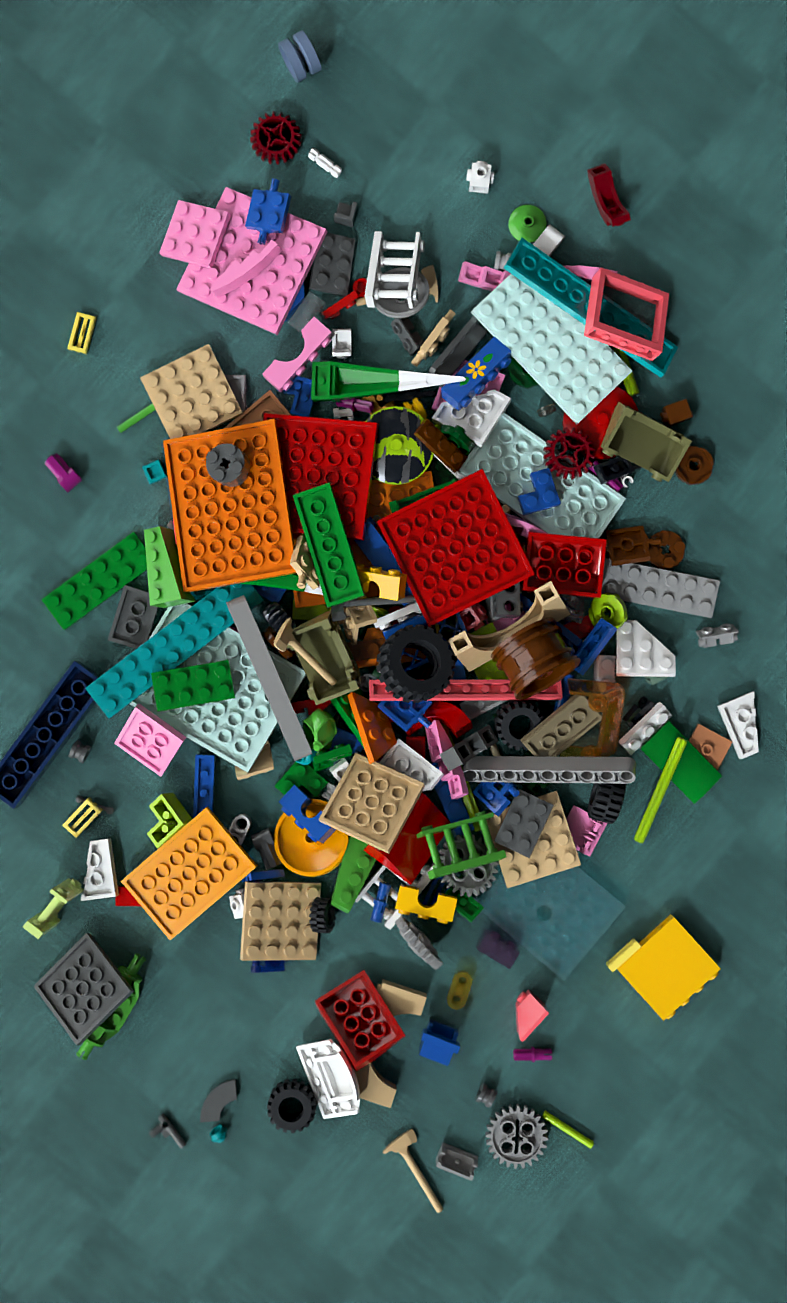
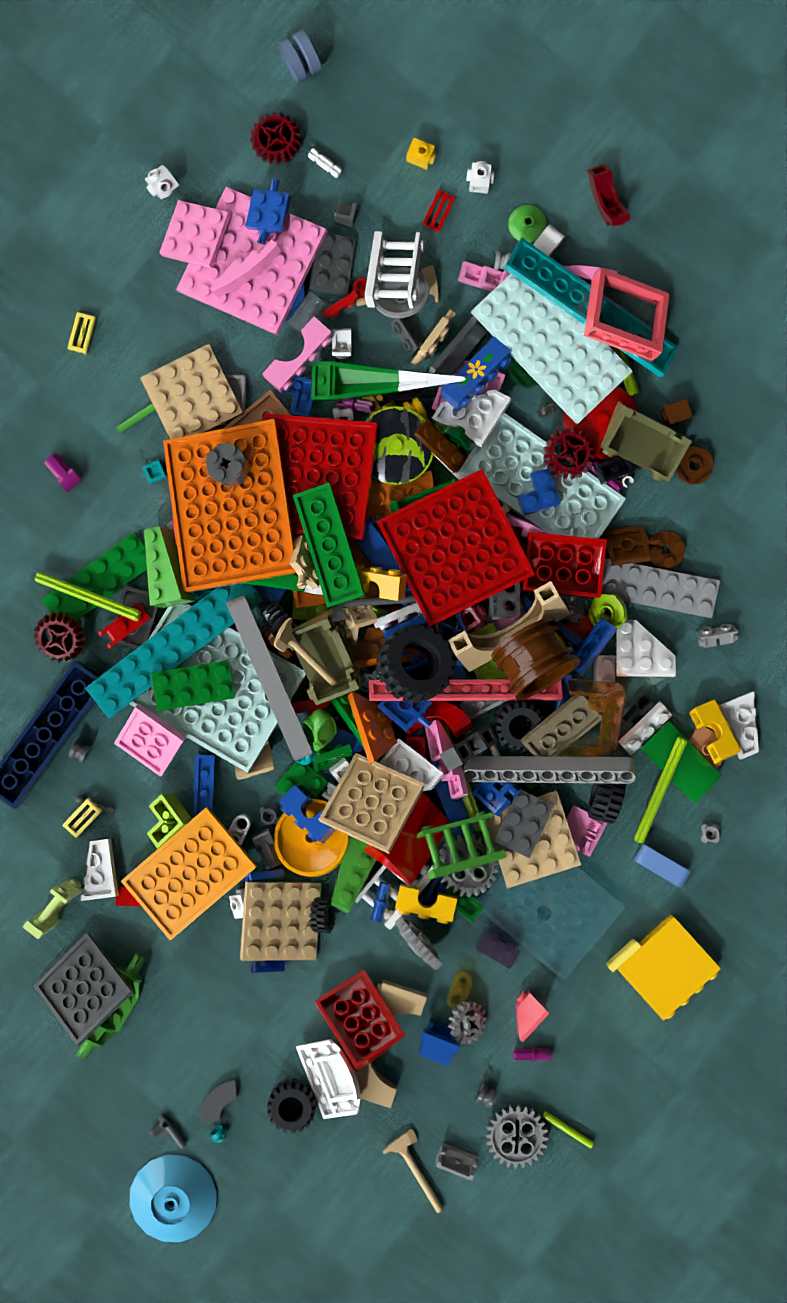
(66, 649): none -> dark red gear
(87, 596): none -> lime axle
(124, 626): none -> red hinge
(161, 182): none -> white brick
(175, 1180): none -> medium azure dish
(268, 820): none -> dark grey plate
(421, 153): none -> yellow brick
(445, 196): none -> red tile
(467, 1022): none -> light grey gear
(662, 866): none -> medium blue beam
(705, 833): none -> light grey plate
(711, 716): none -> yellow arch

